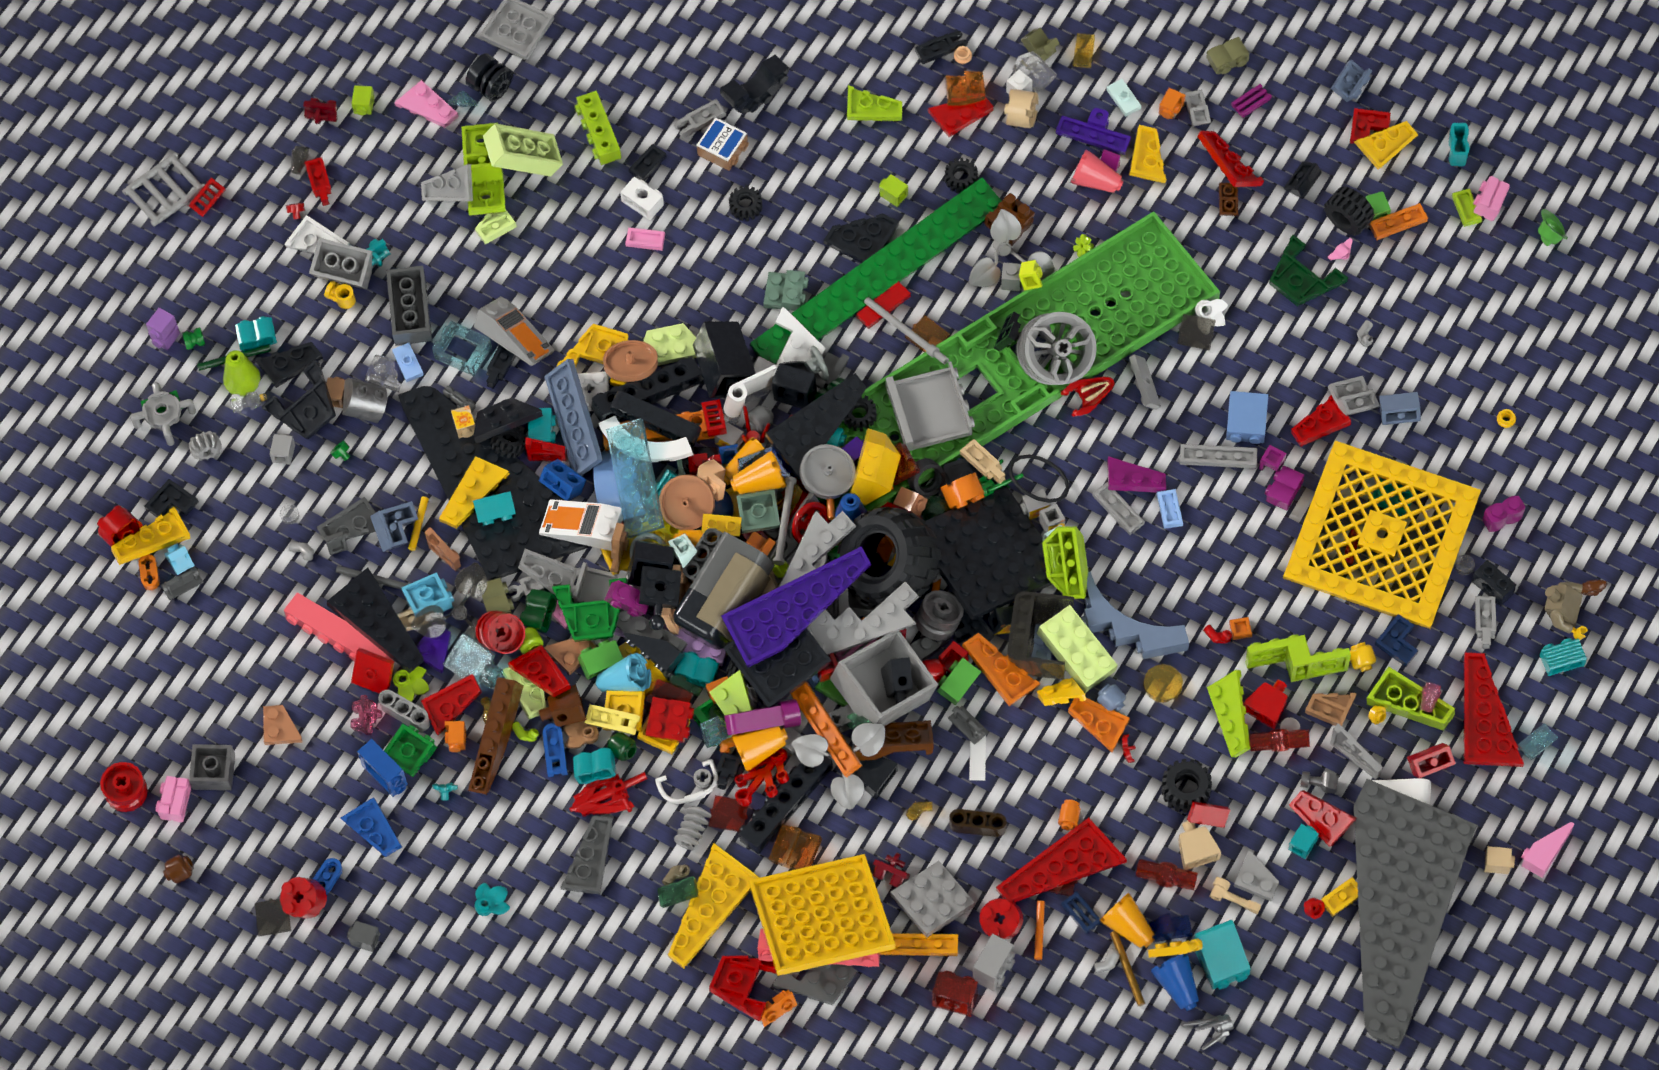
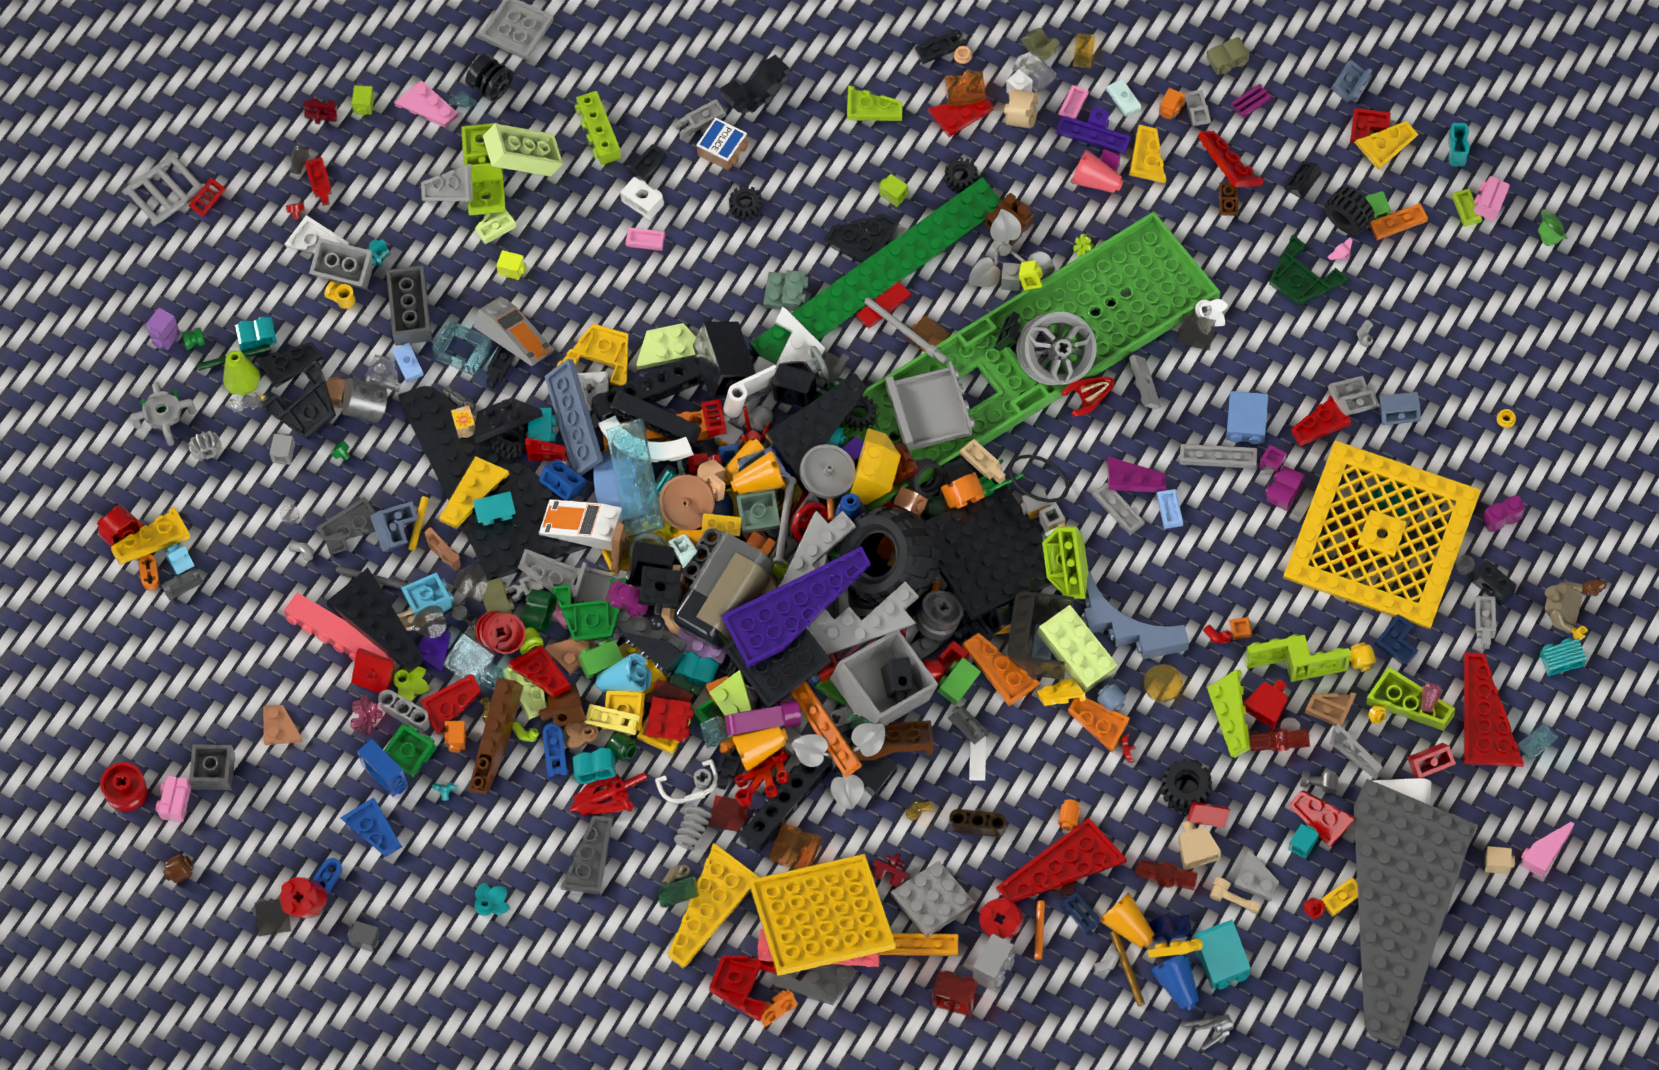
(171, 495): black plate -> none
(511, 265): none -> neon yellow brick
(630, 361): nougat piece -> none
(1073, 102): none -> bright pink tile

